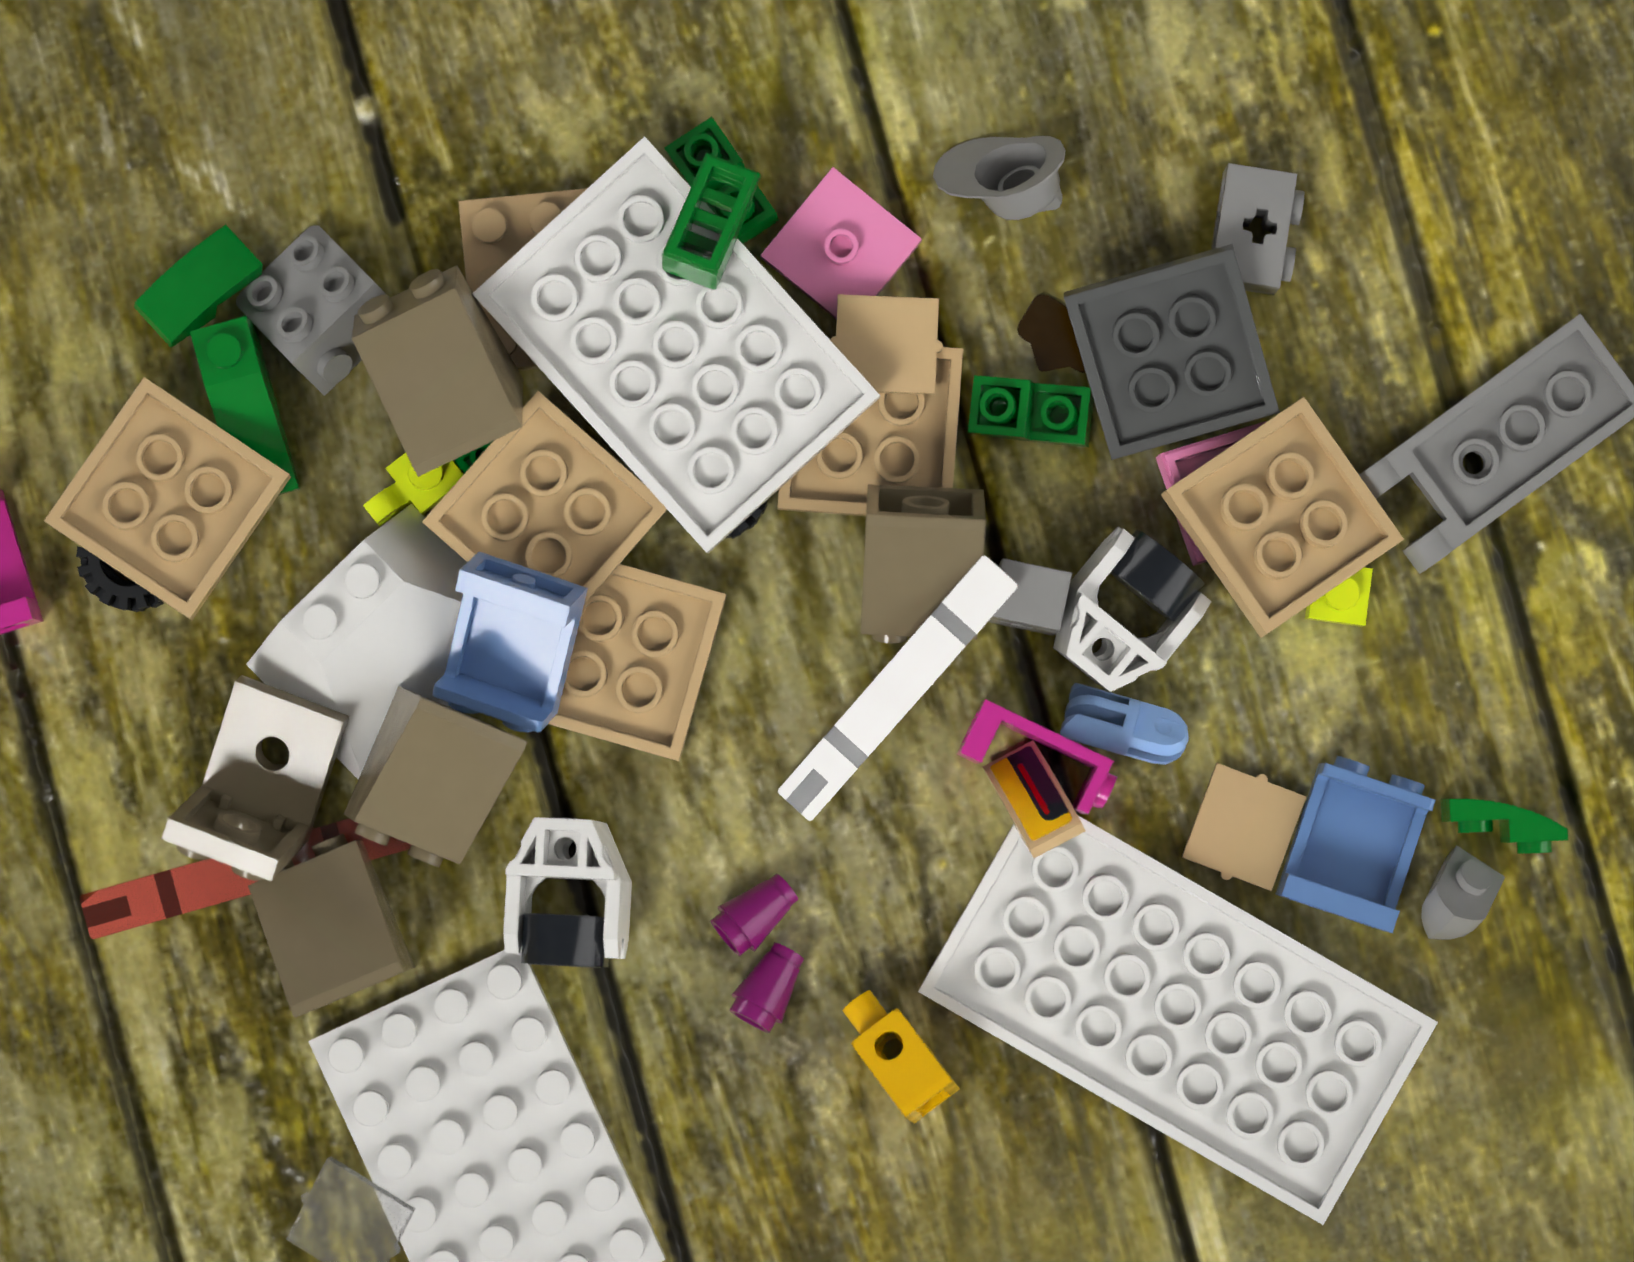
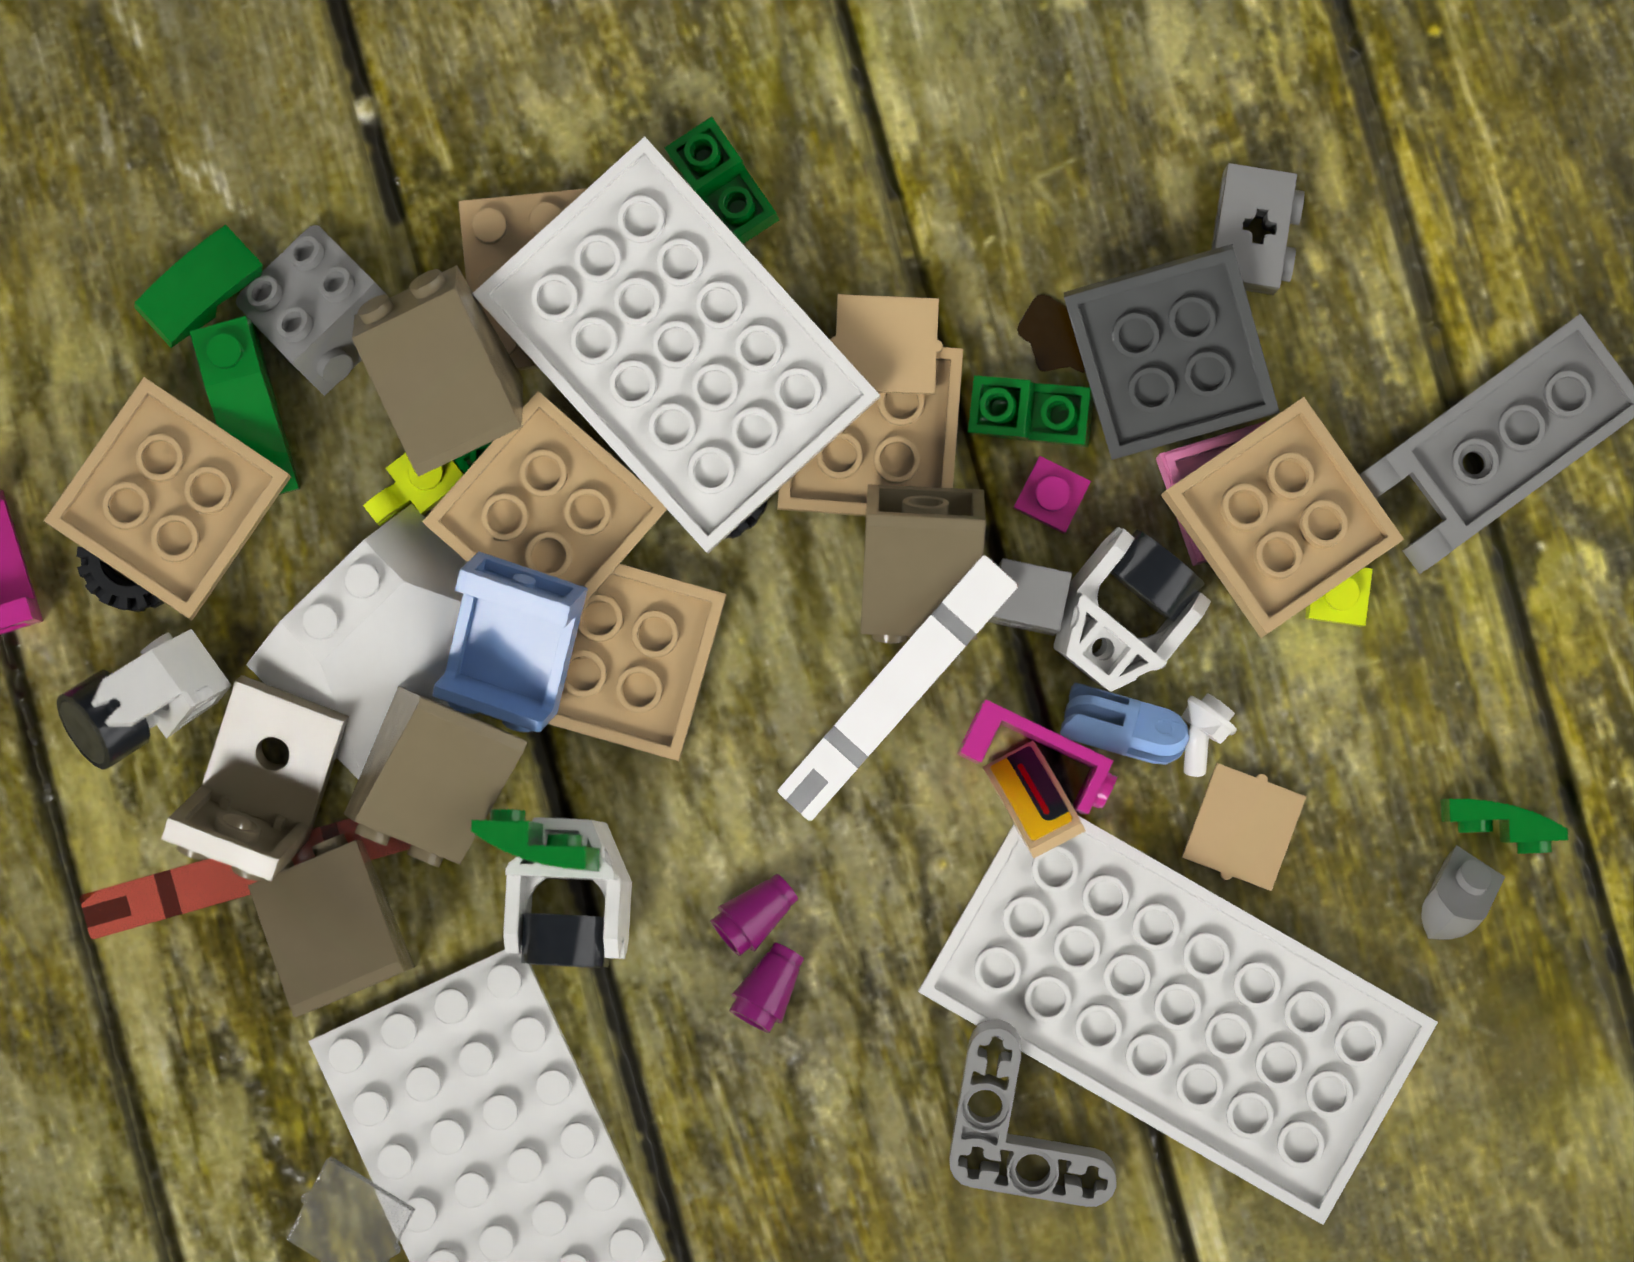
(163, 687): none -> white piece
(524, 839): none -> green slope
(694, 267): green slope -> none
(840, 244): bright pink plate -> none
(913, 1078): yellow torso -> none
(993, 1135): none -> light grey beam
(1006, 172): light grey piece -> none
(1052, 494): none -> dark pink plate
(1207, 720): none -> white plate
(1355, 843): medium blue panel -> none

